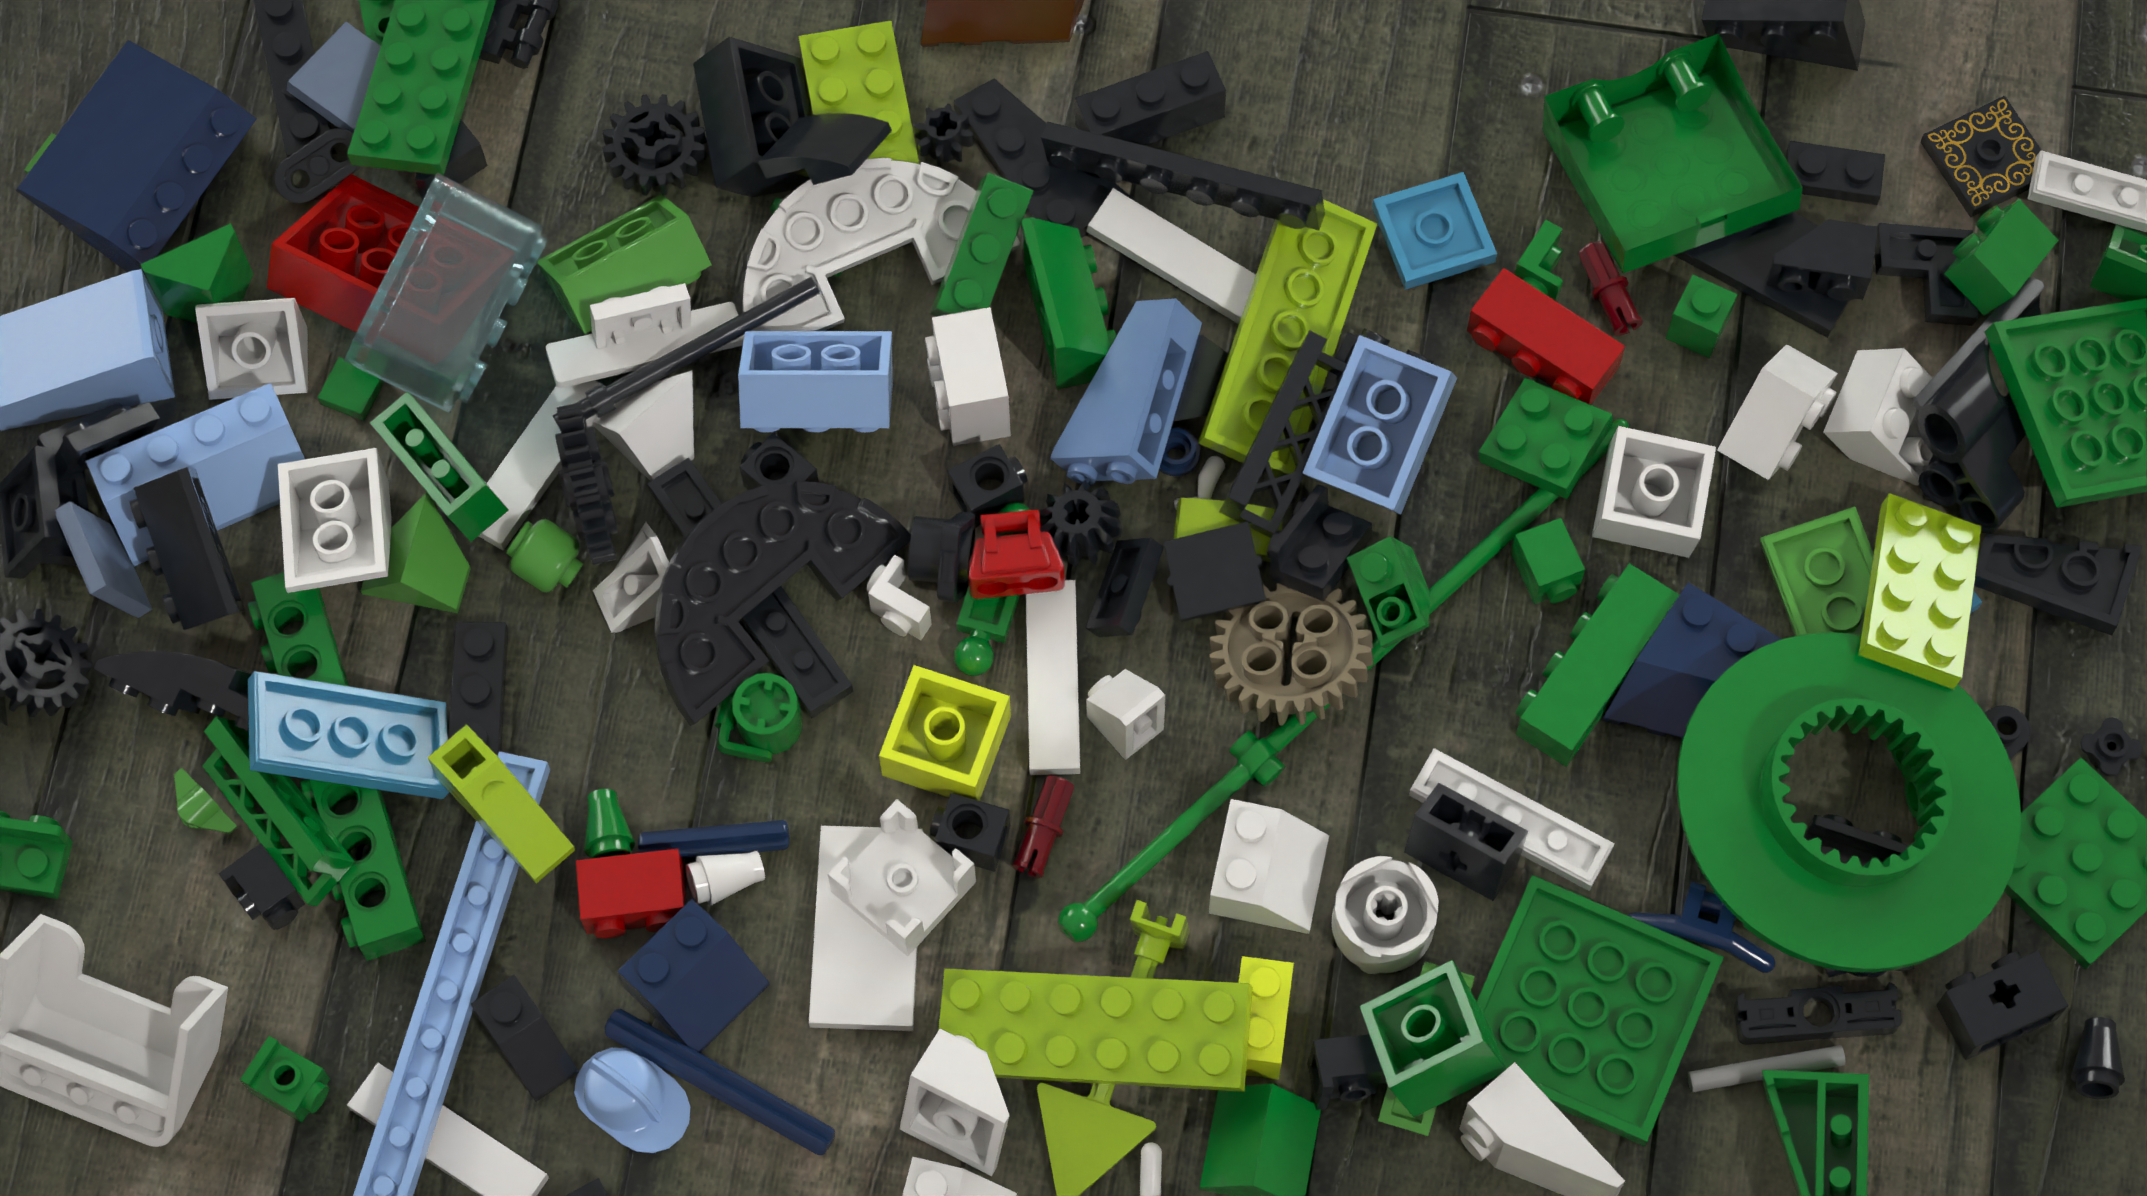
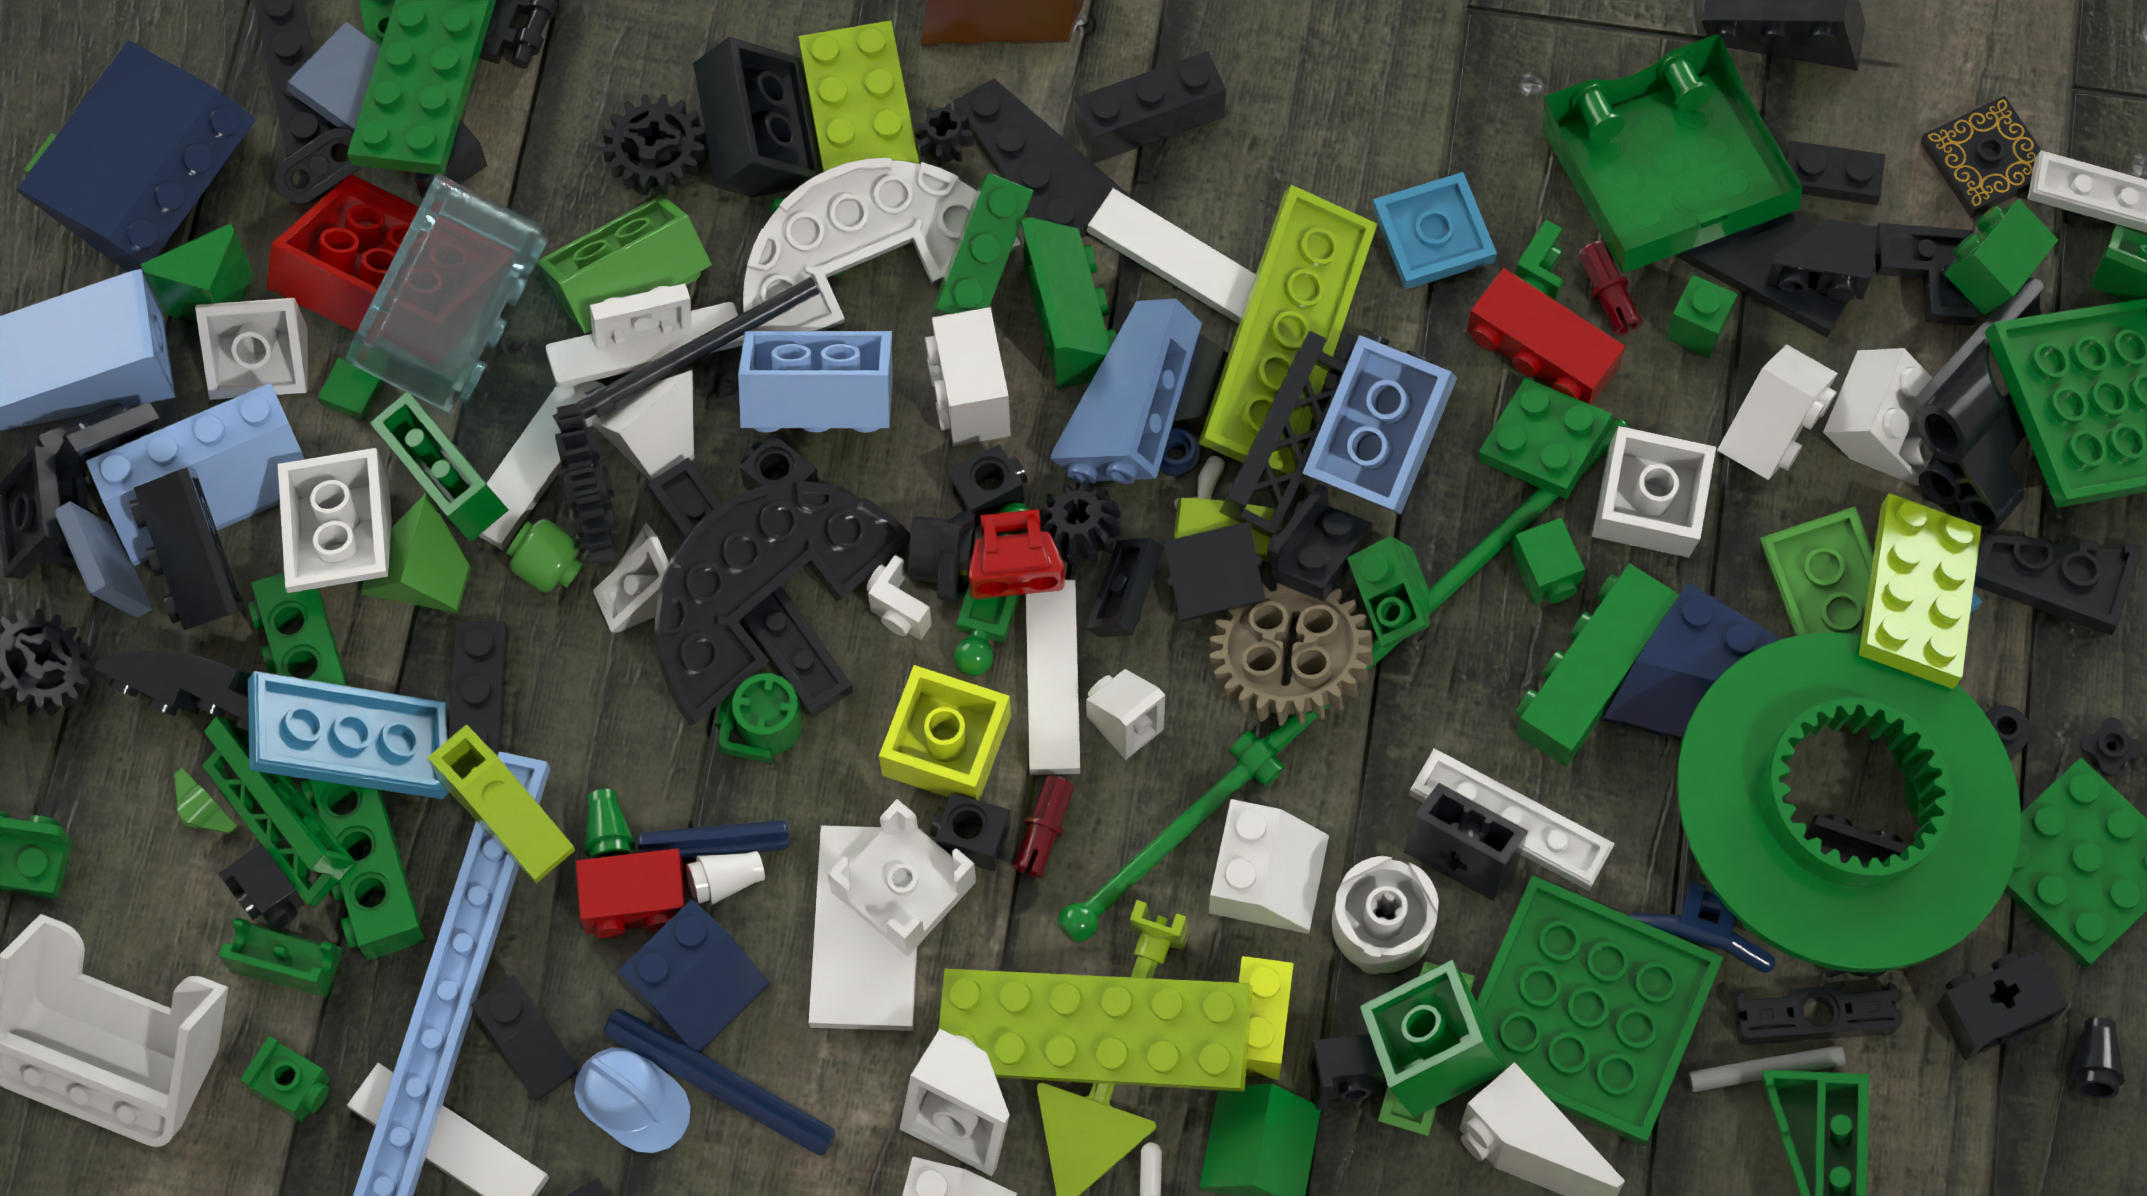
(281, 958): none -> green hinge
(825, 146): black slope -> none
(1183, 175): black plate -> none

